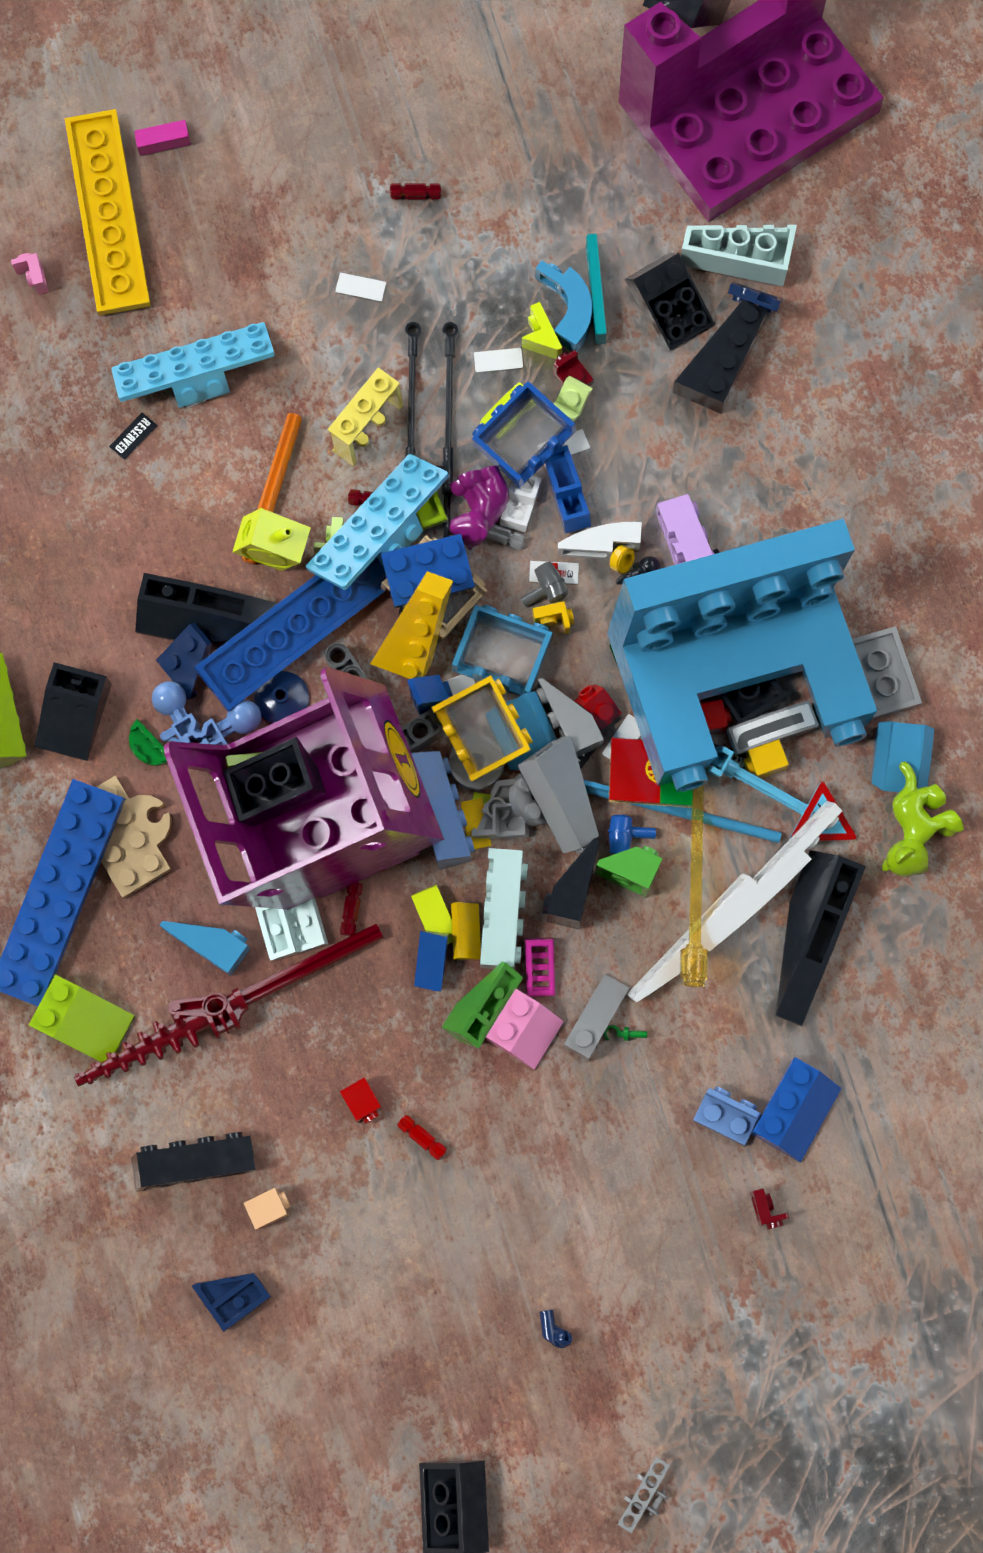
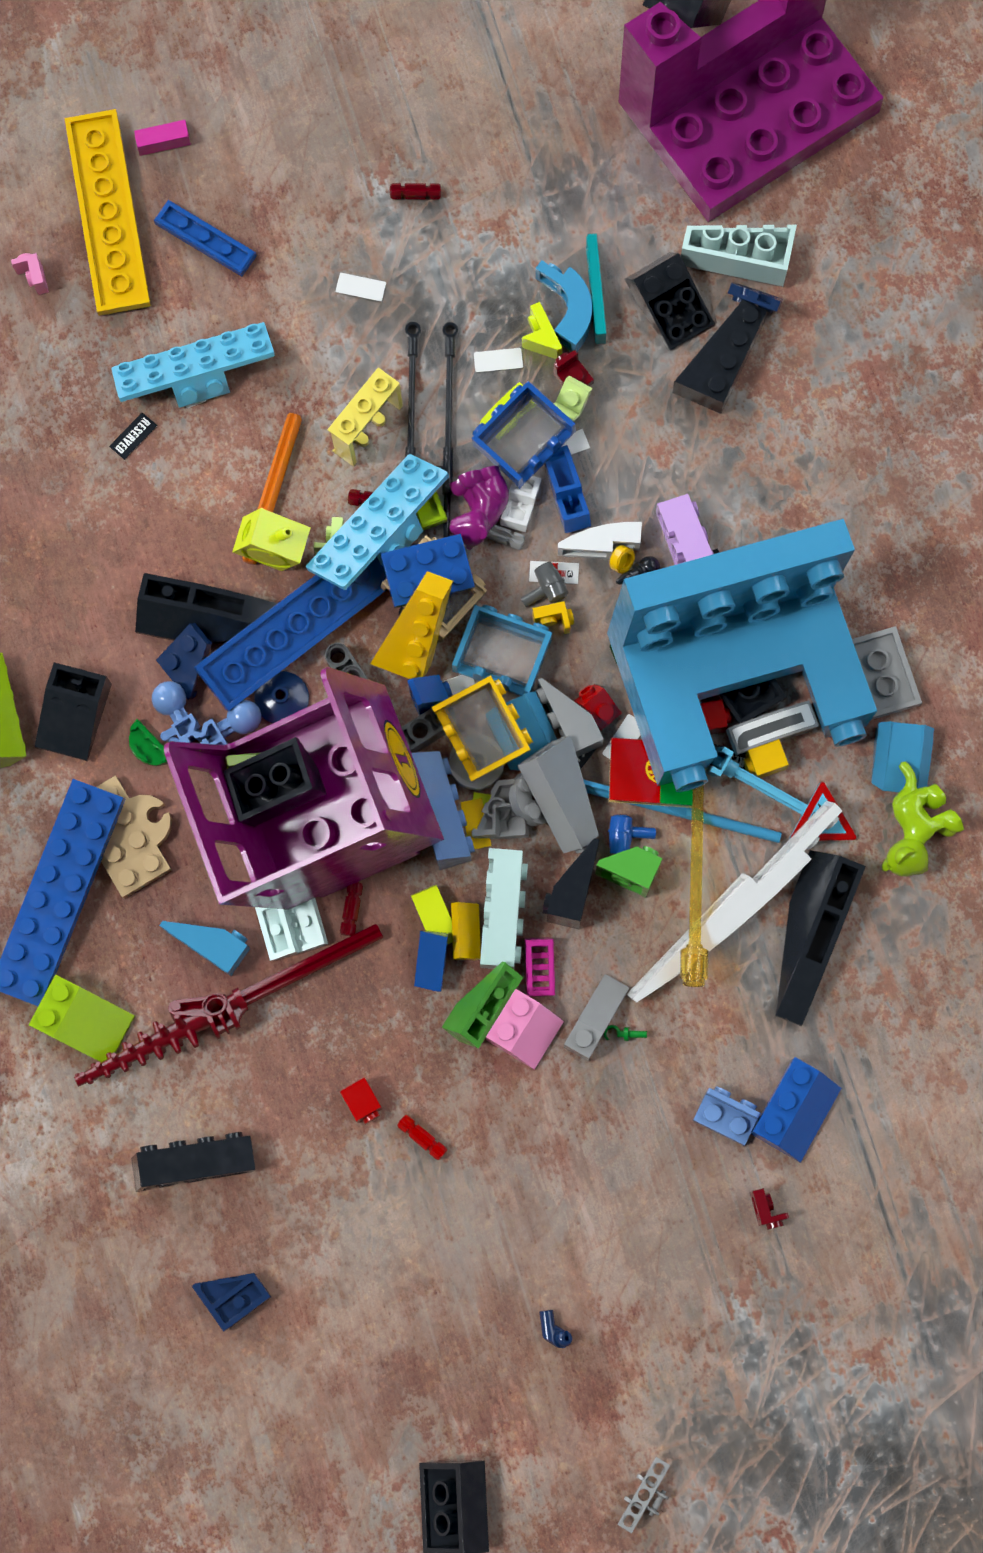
(205, 238): none -> blue tile
(267, 1208): light nougat brick -> none

